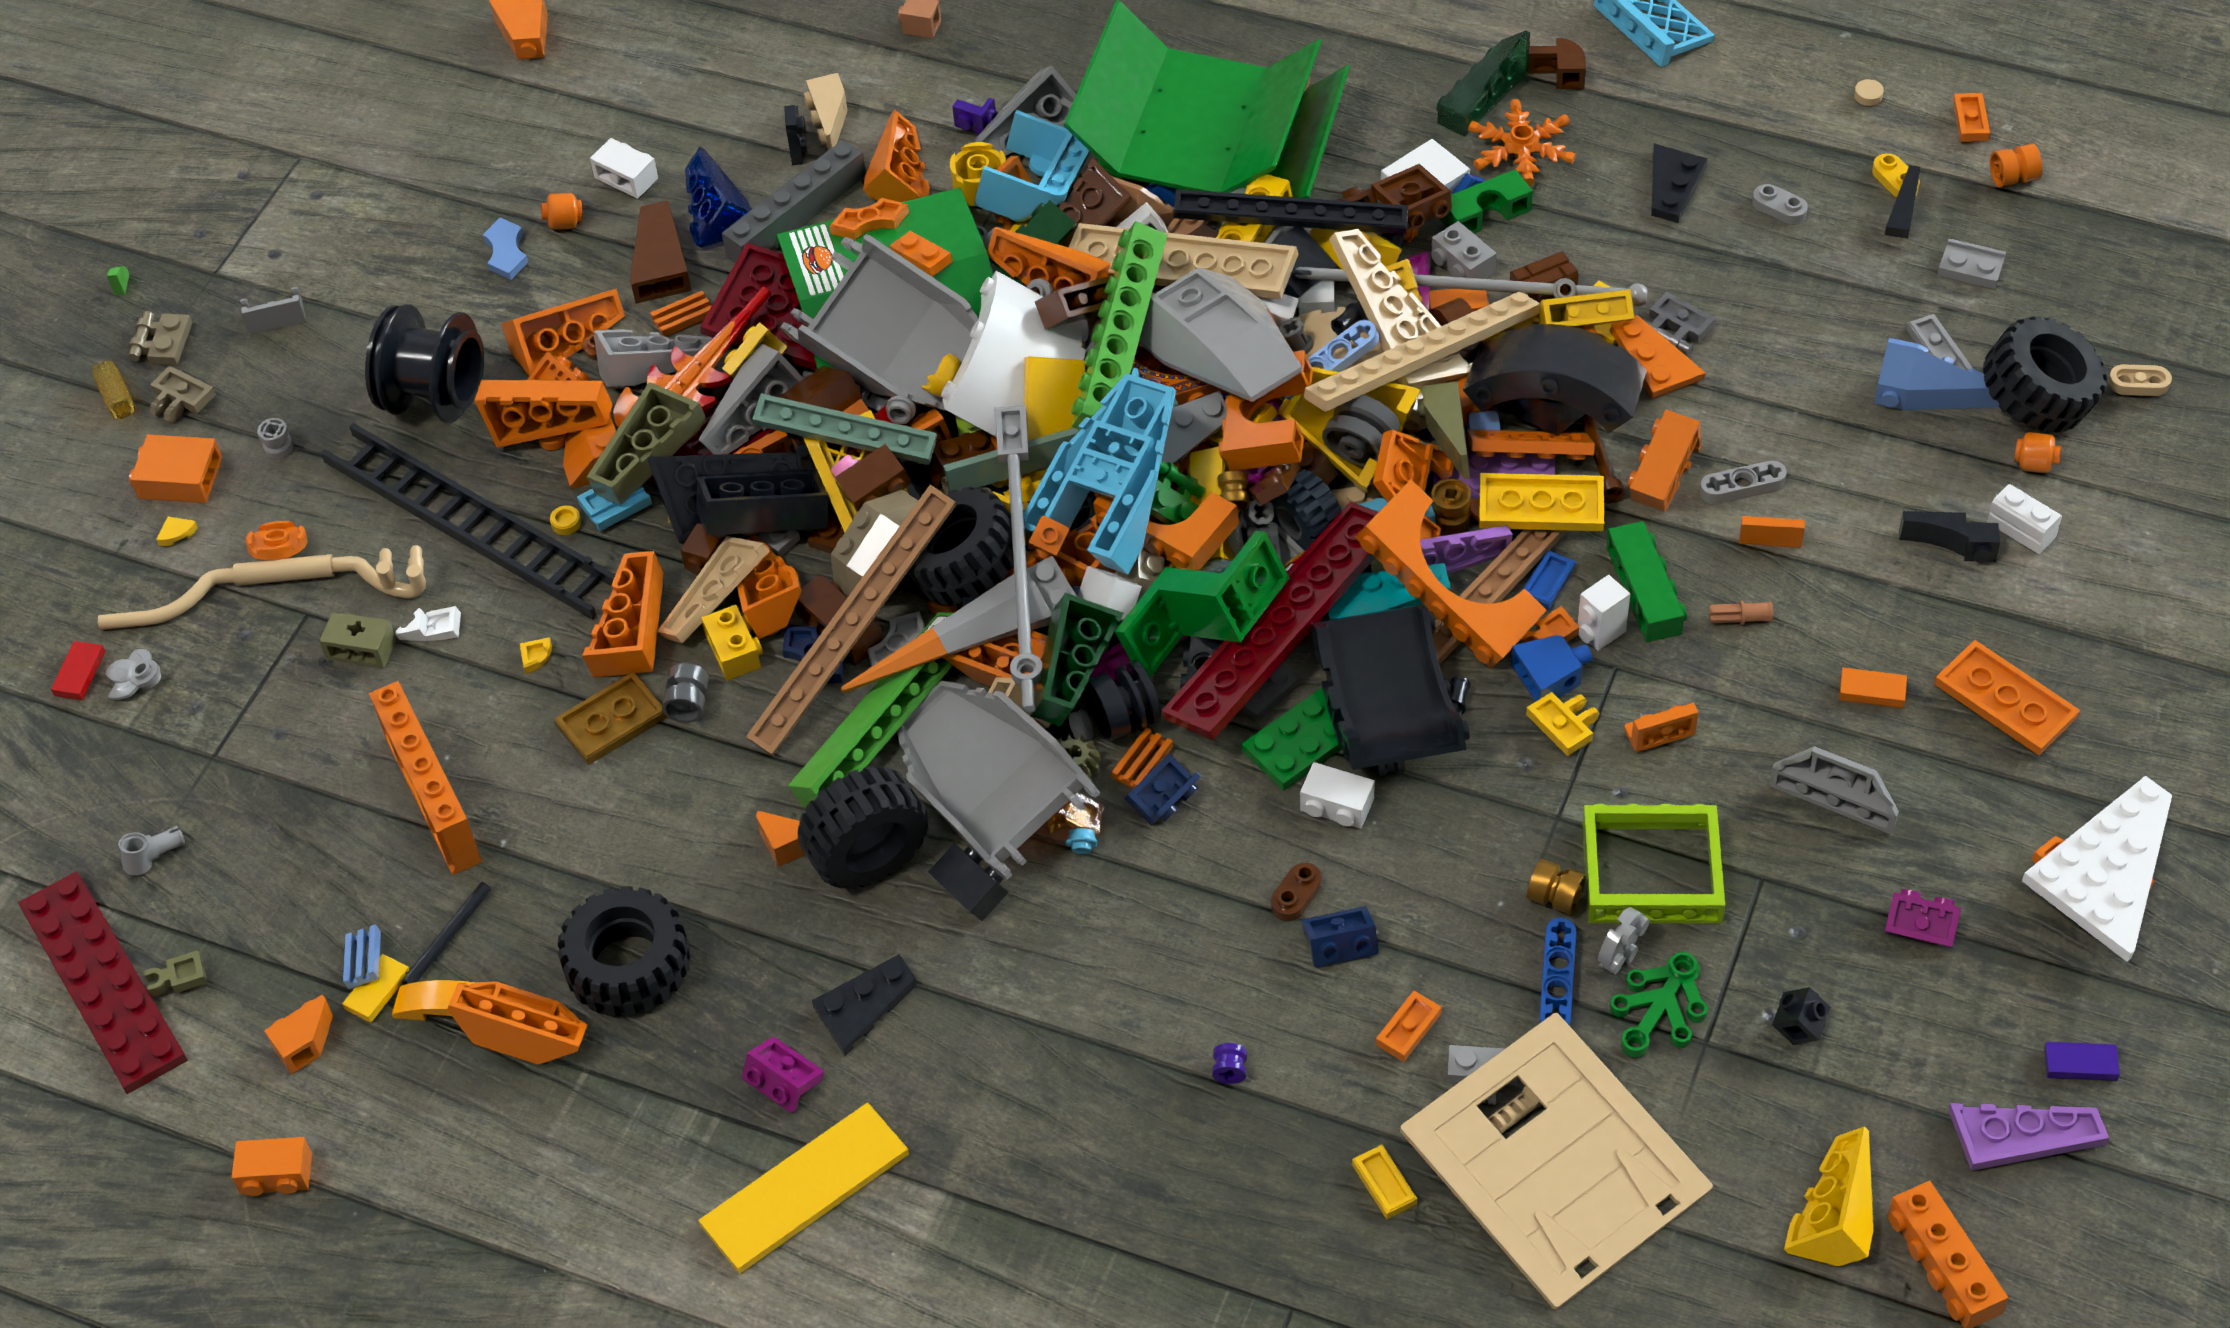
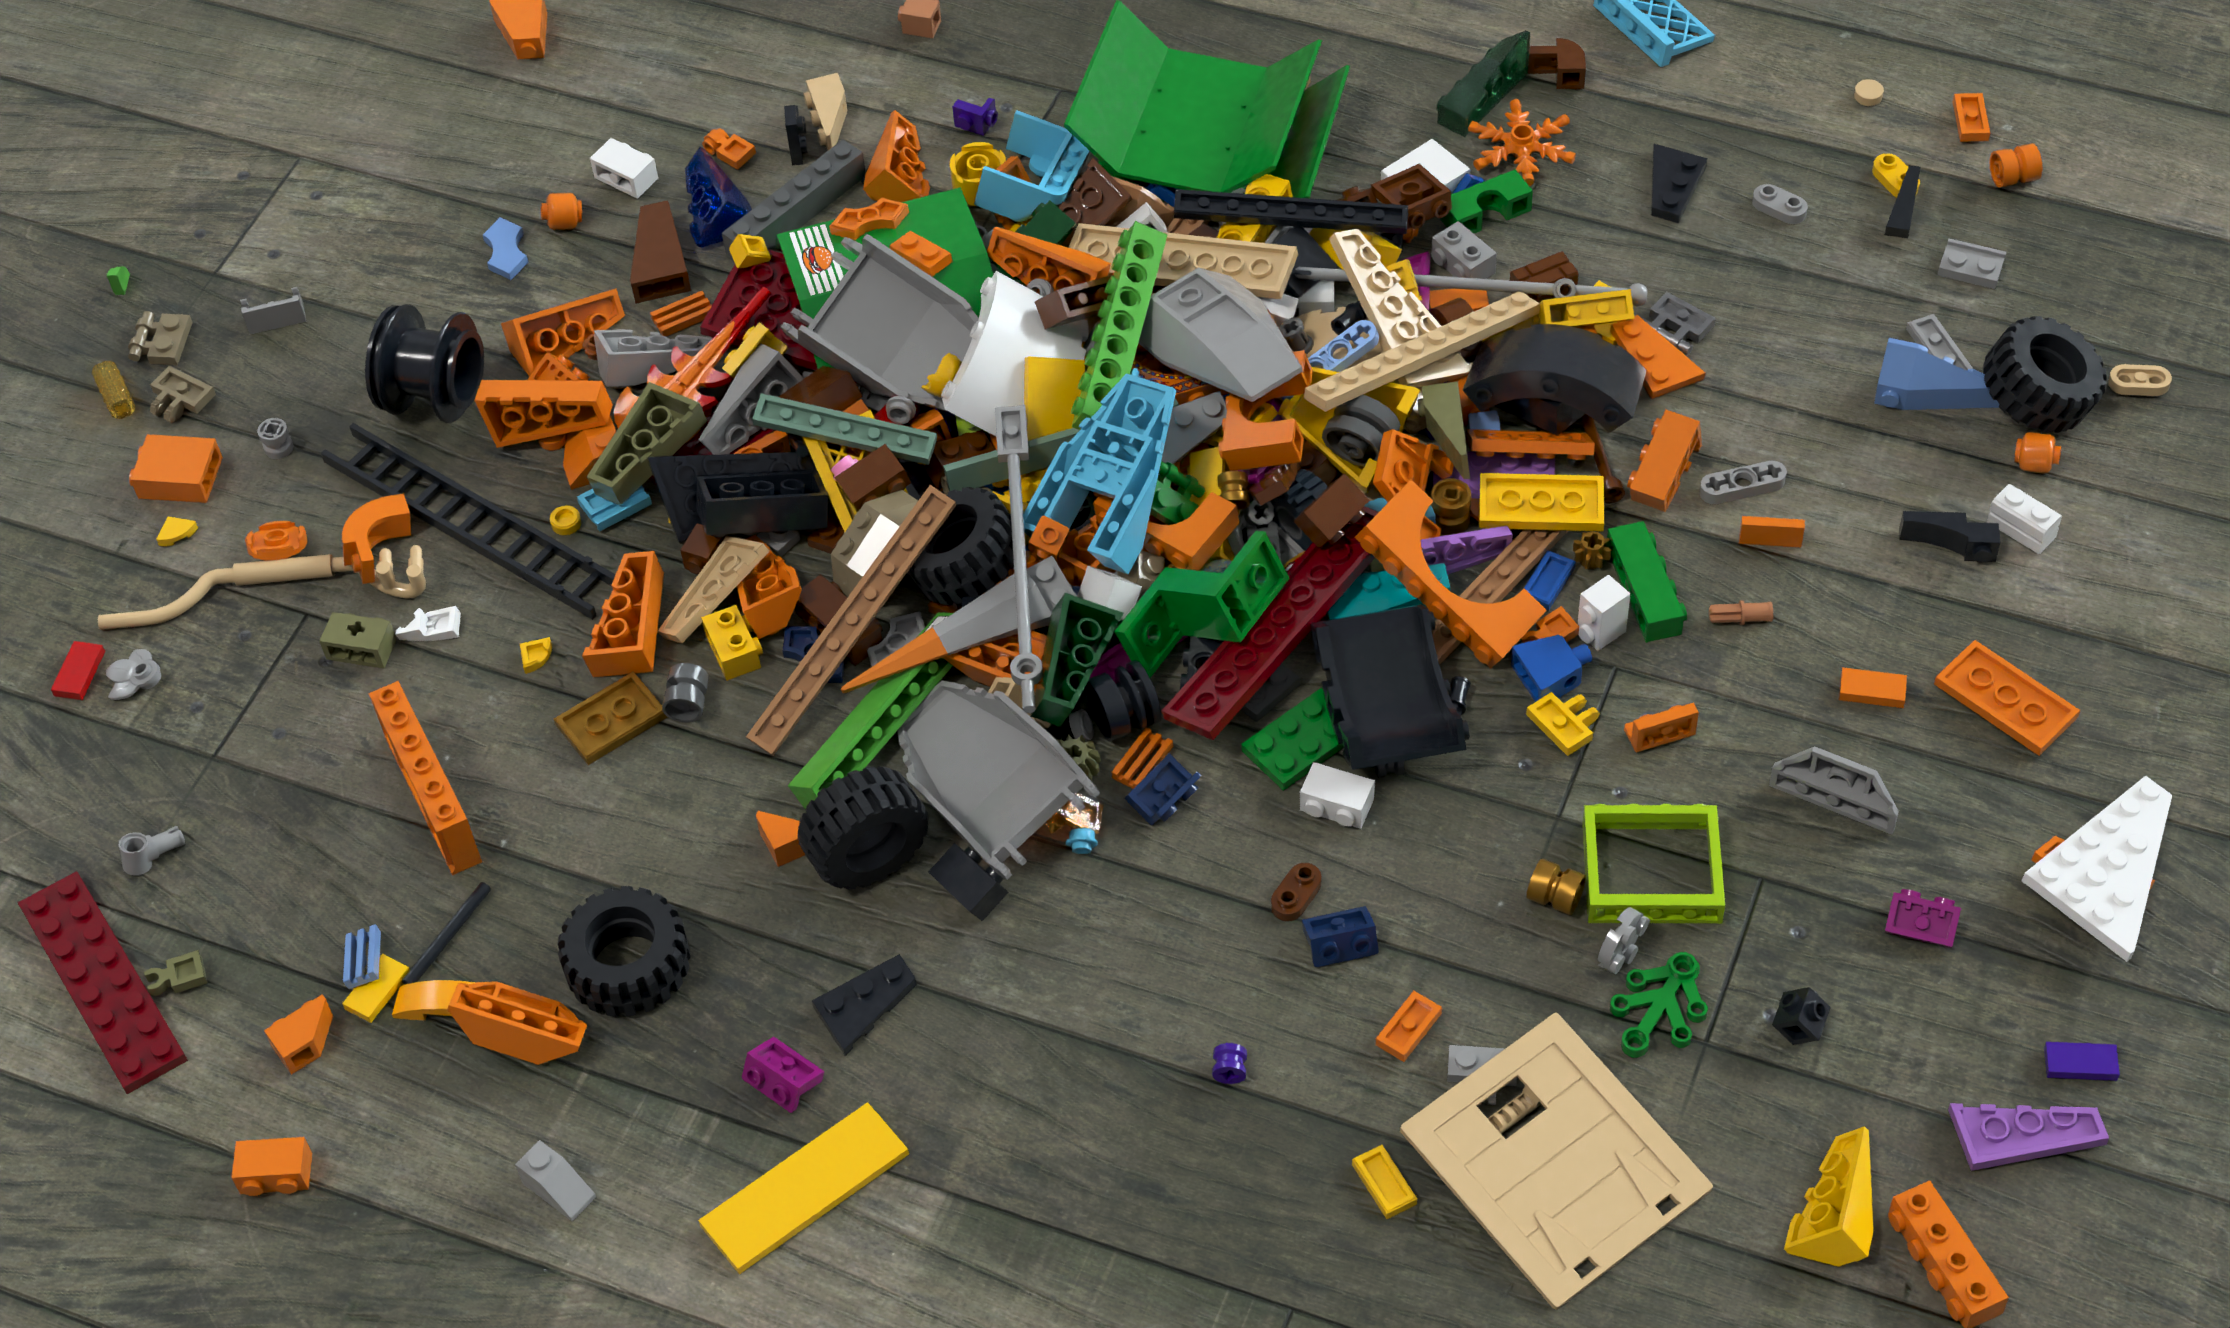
(370, 525): none -> orange arch
(554, 1180): none -> light grey slope
(730, 150): none -> orange plate
(749, 251): none -> yellow slope
(1043, 97): light grey wedge -> none
(1331, 511): none -> reddish brown brick
(1558, 977): blue beam -> none
(1591, 550): none -> pearl gold gear

